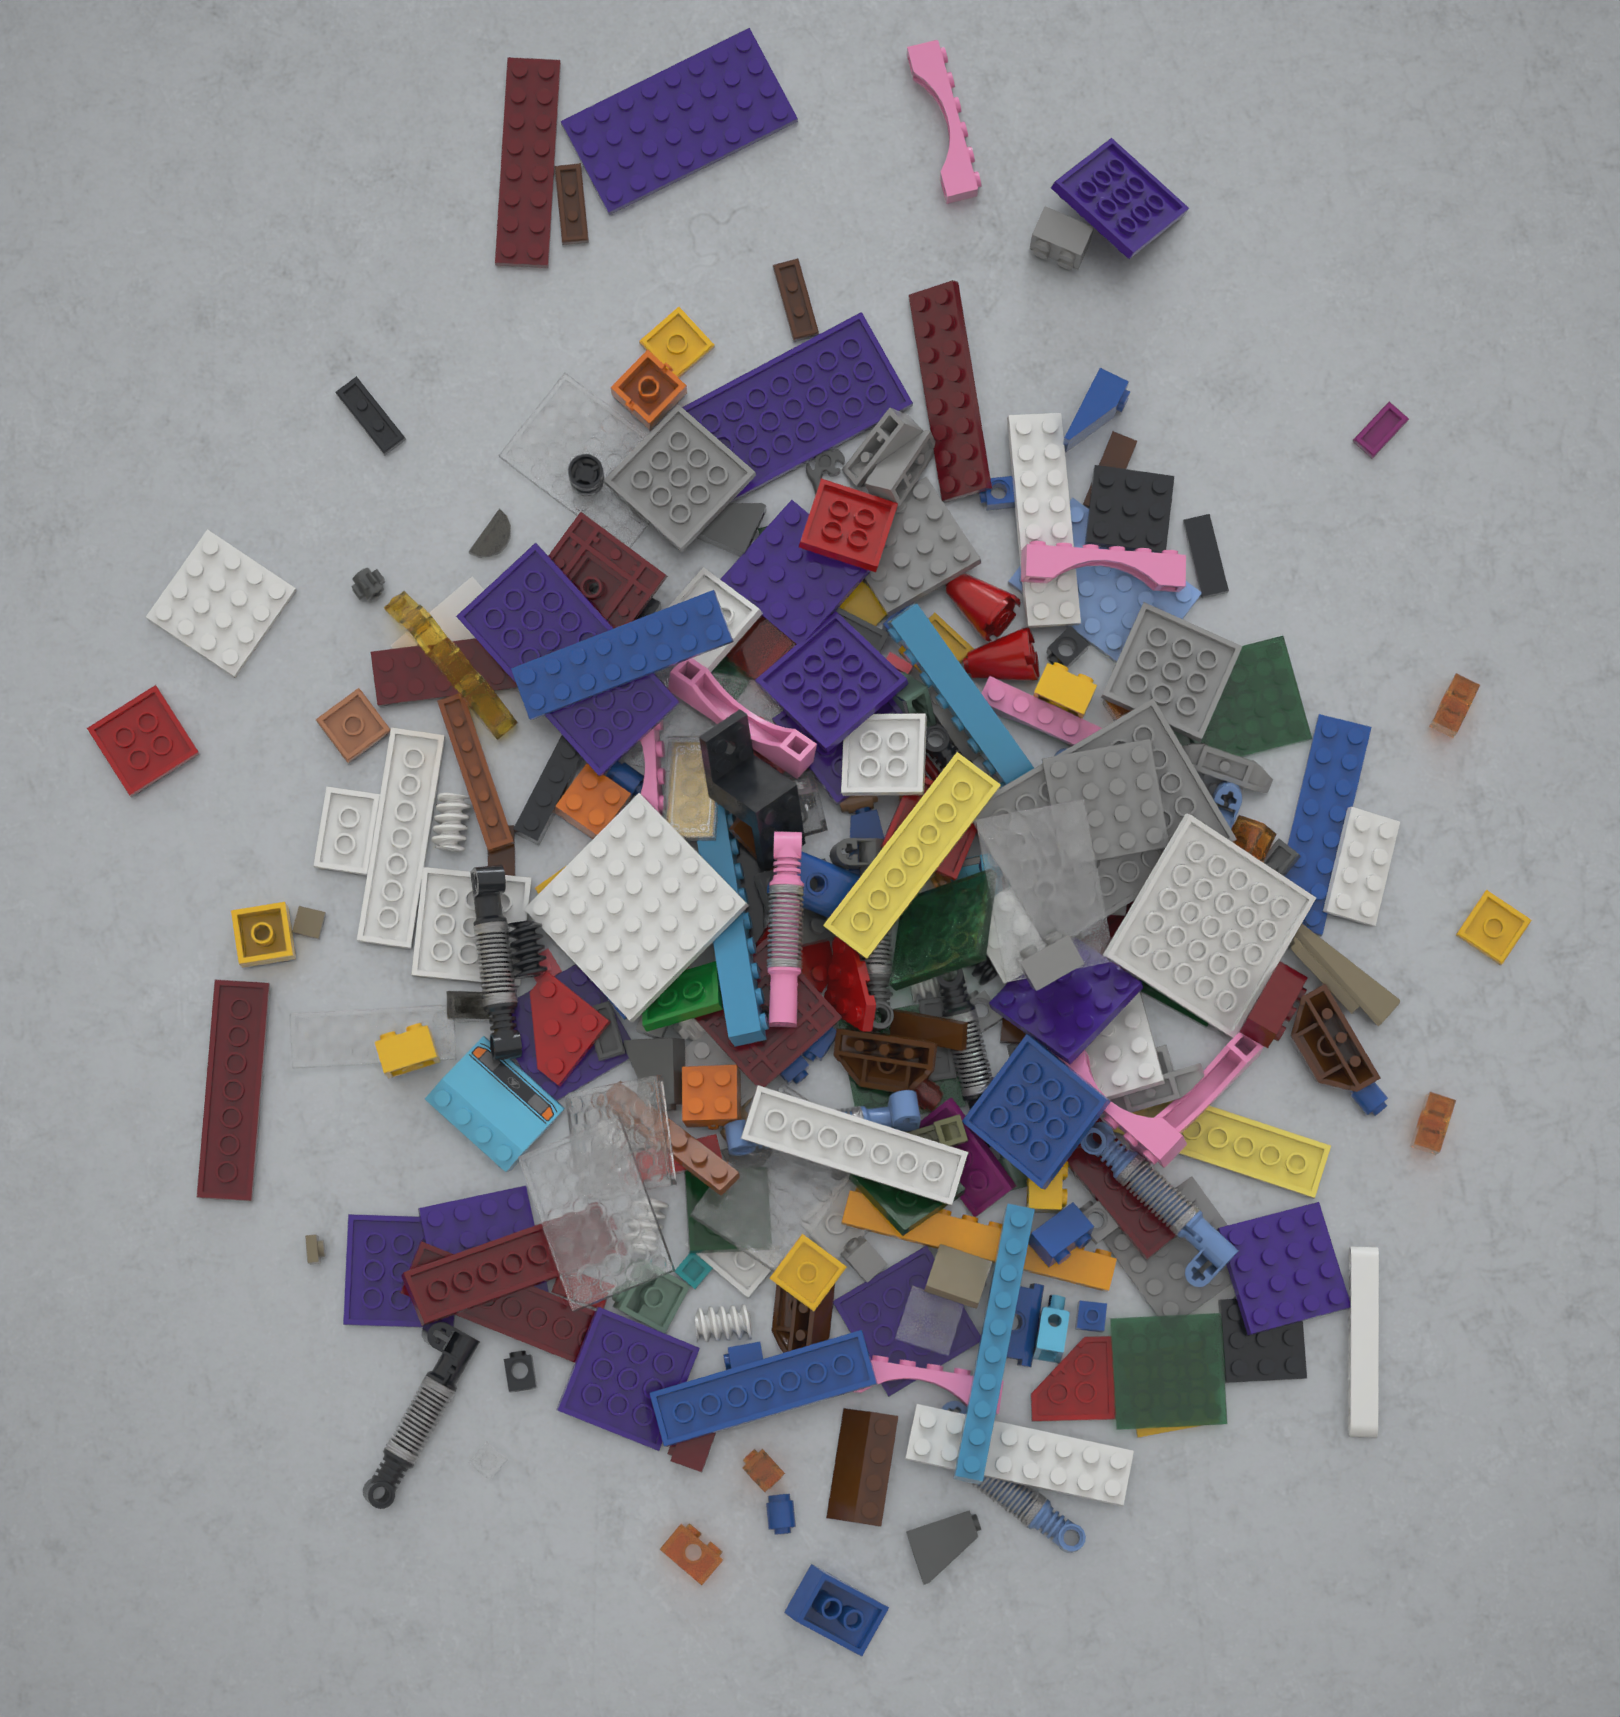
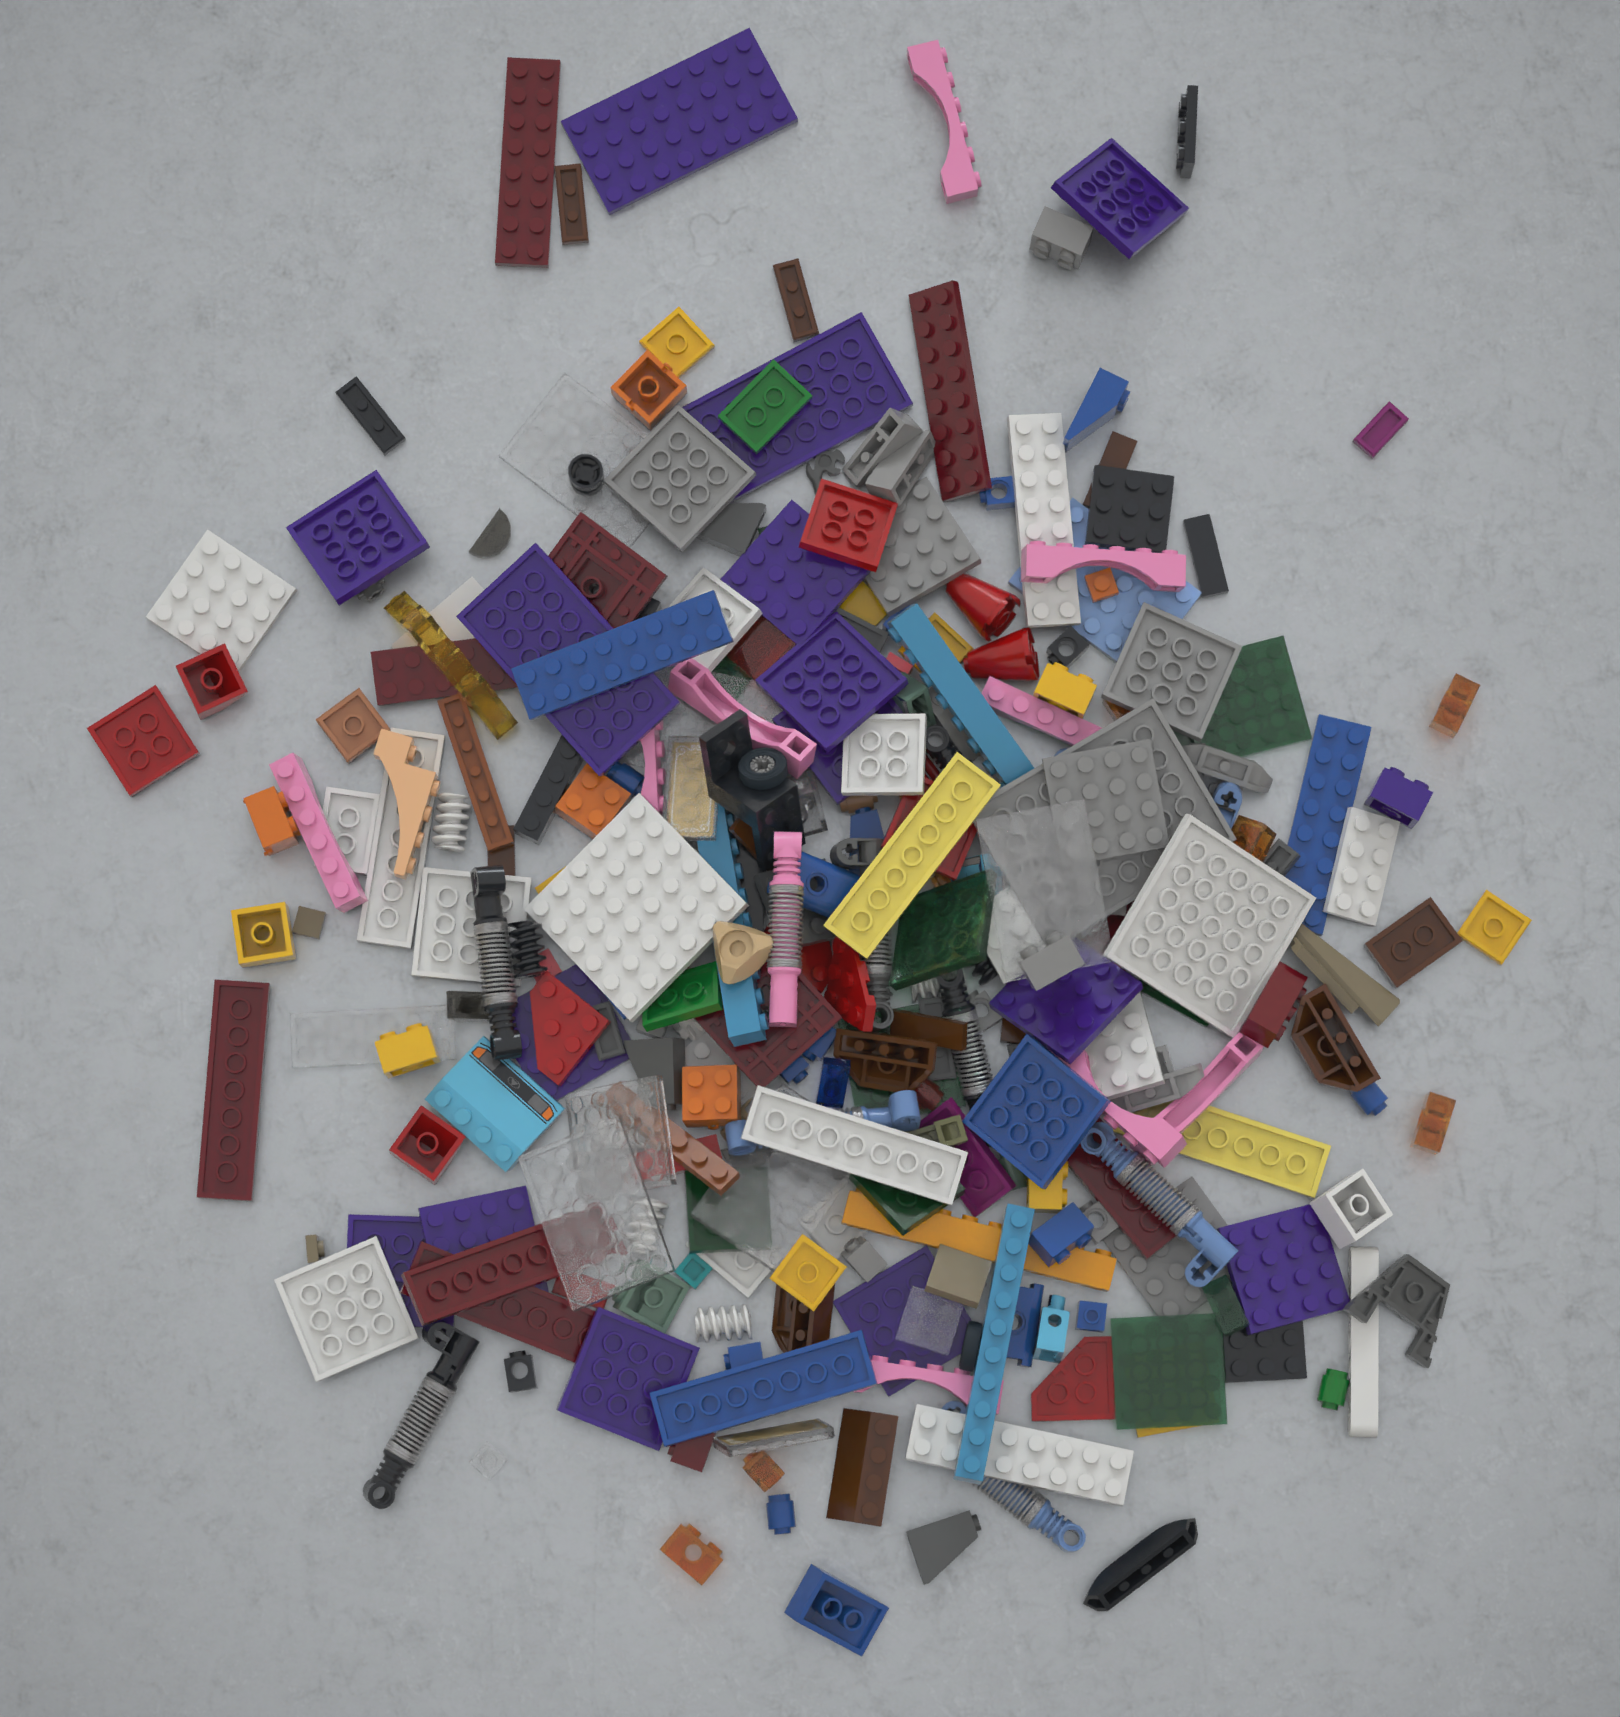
(212, 681): none -> red slope
(271, 821): none -> orange brick
(306, 810): none -> bright pink arch
(346, 1309): none -> white plate
(357, 537): none -> dark purple plate
(412, 791): none -> light nougat arch
(427, 1145): none -> red slope
(739, 950): none -> tan hat
(753, 767): none -> black bush
(765, 406): none -> green plate
(773, 1437): none -> tile
(833, 1082): none -> clear blue plate
(970, 1346): none -> black bush
(1101, 585): none -> orange plate
(1141, 1563): none -> black brick
(1187, 131): none -> black plate
(1225, 1305): none -> clear green plate
(1333, 1389): none -> green brick
(1351, 1208): none -> white brick
(1399, 797): none -> dark purple brick
(1411, 1293): none -> dark grey wing
(1413, 942): none -> reddish brown plate

